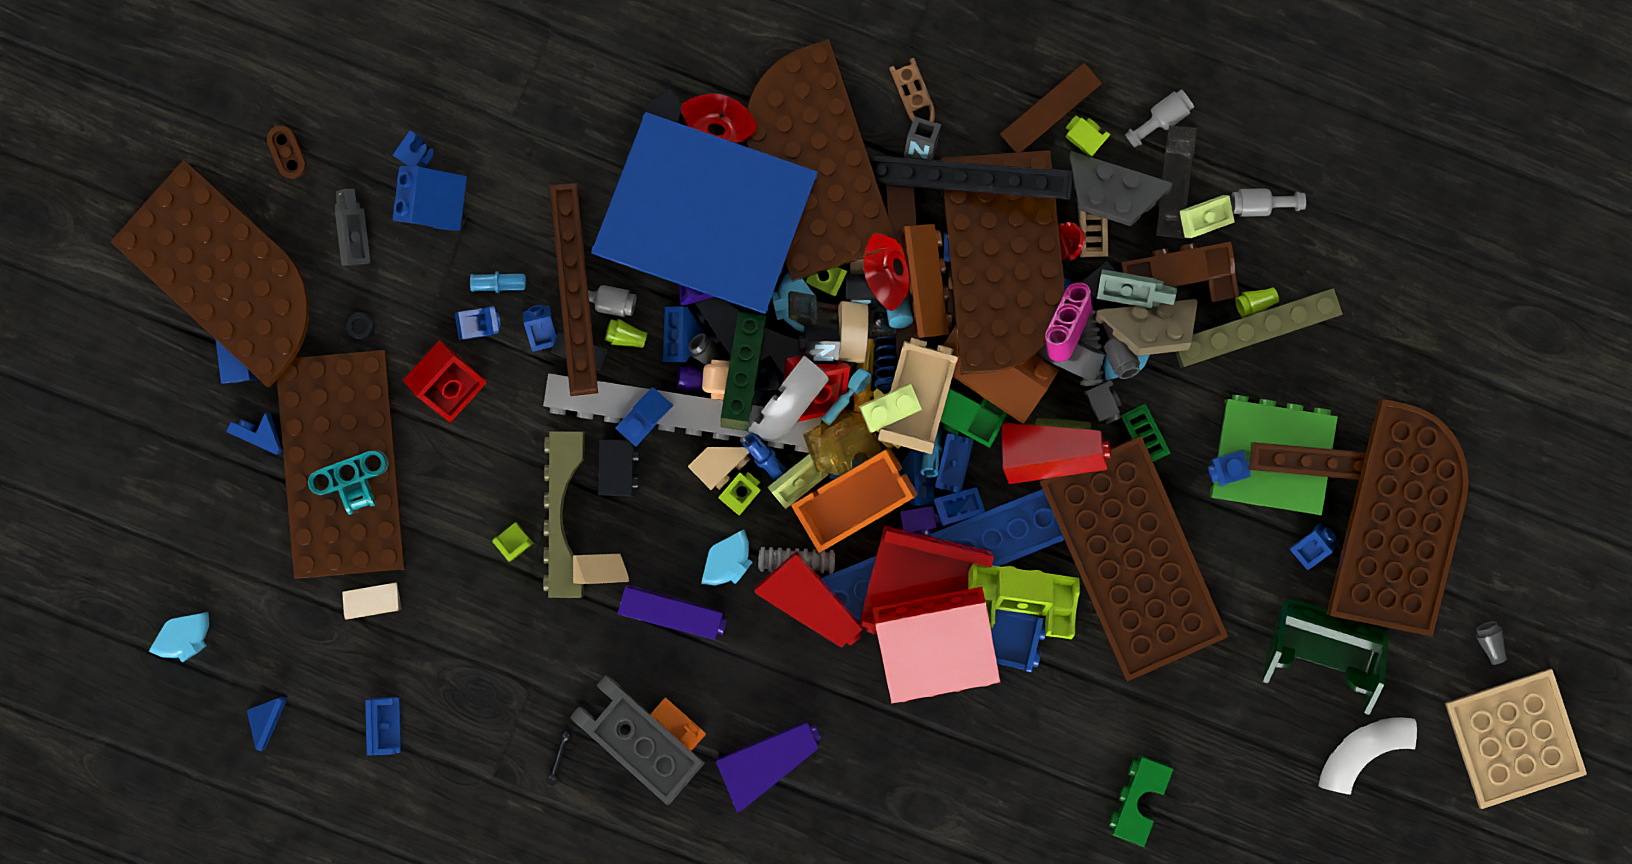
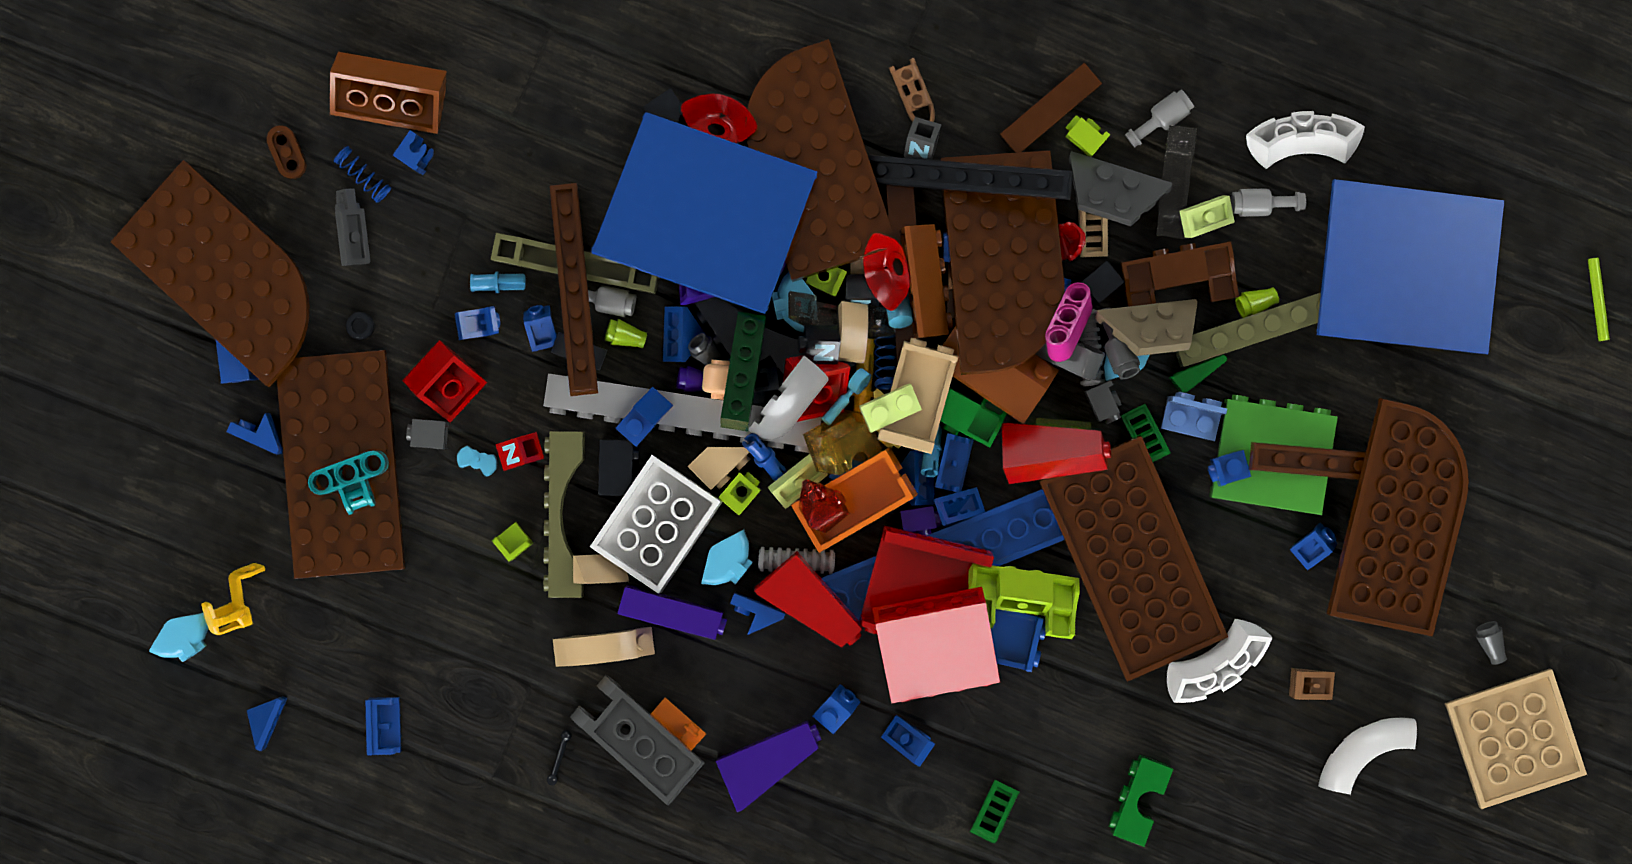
(235, 611): none -> yellow piece
(342, 155): none -> blue piece
(371, 601): tan slope -> none
(387, 92): none -> dark orange slope
(428, 434): none -> dark grey brick
(429, 198): blue panel -> none
(482, 461): none -> medium azure piece
(520, 451): none -> red brick
(543, 257): none -> olive arch
(603, 647): none -> tan arch
(656, 524): none -> white slope
(764, 614): none -> blue slope
(822, 505): none -> clear red slope
(836, 709): none -> blue bracket
(908, 740): none -> blue slope
(984, 833): none -> green slope
(1134, 290): sand green hinge -> none
(1190, 377): none -> green slope
(1192, 417): none -> medium blue bracket
(1220, 665): none -> white brick
(1304, 134): none -> white brick
(1311, 684): none -> medium nougat slope
(1330, 641): dark green windscreen -> none
(1410, 267): none -> blue piece
(1598, 299): none -> lime bar

